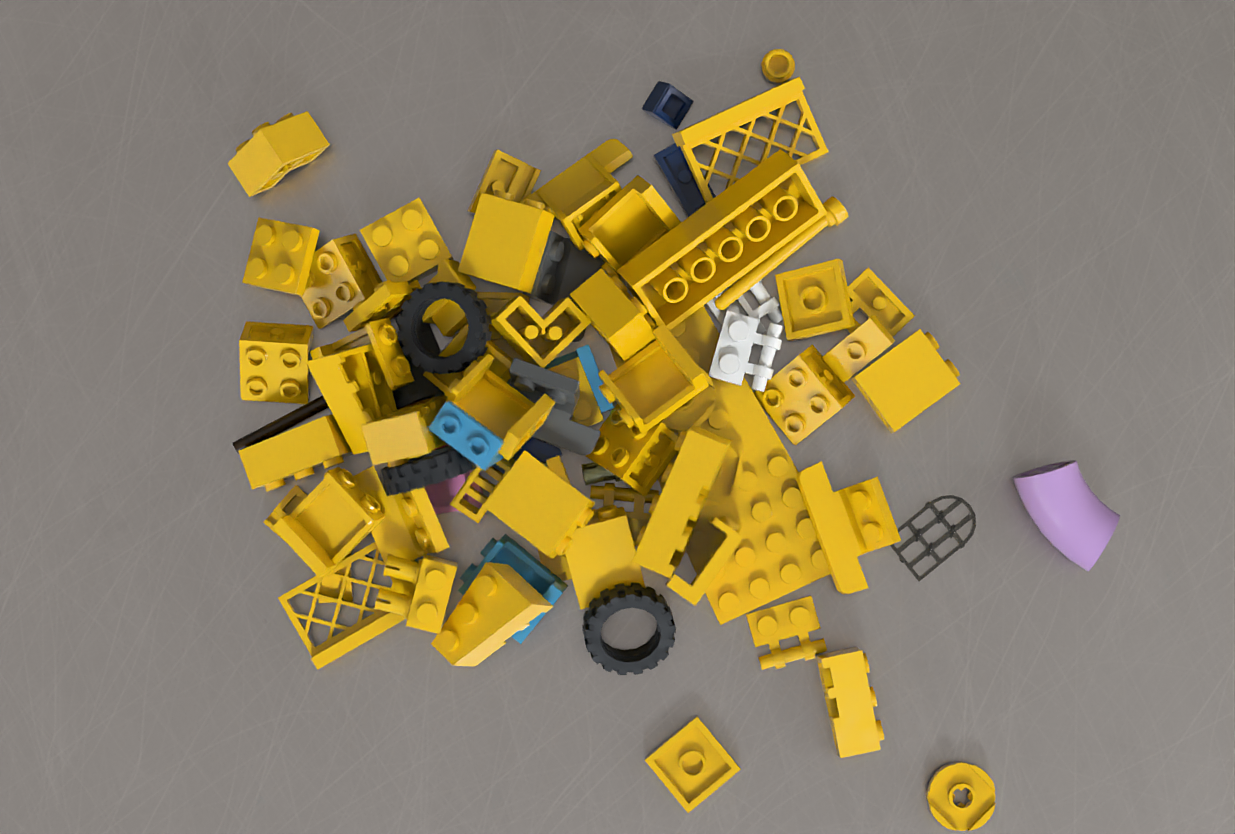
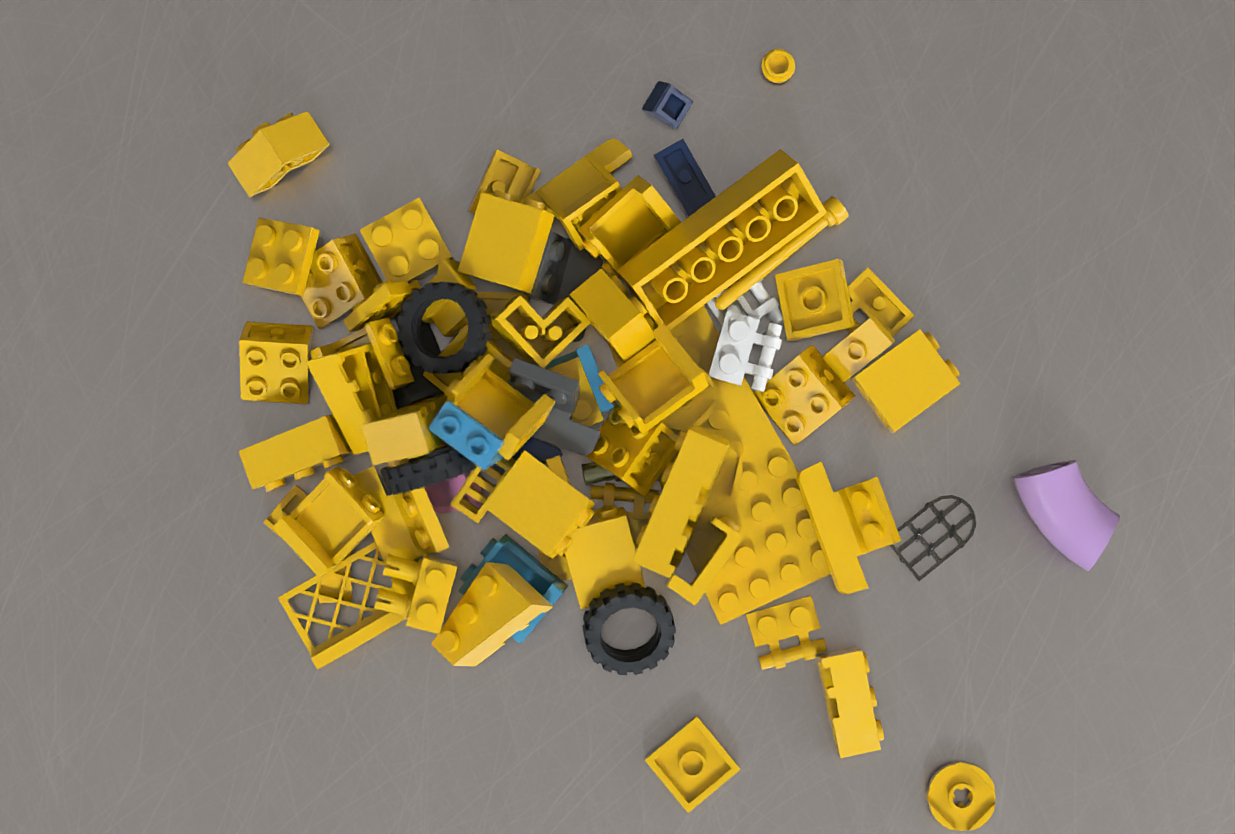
(282, 423): dark brown bar -> none
(741, 114): yellow fence -> none

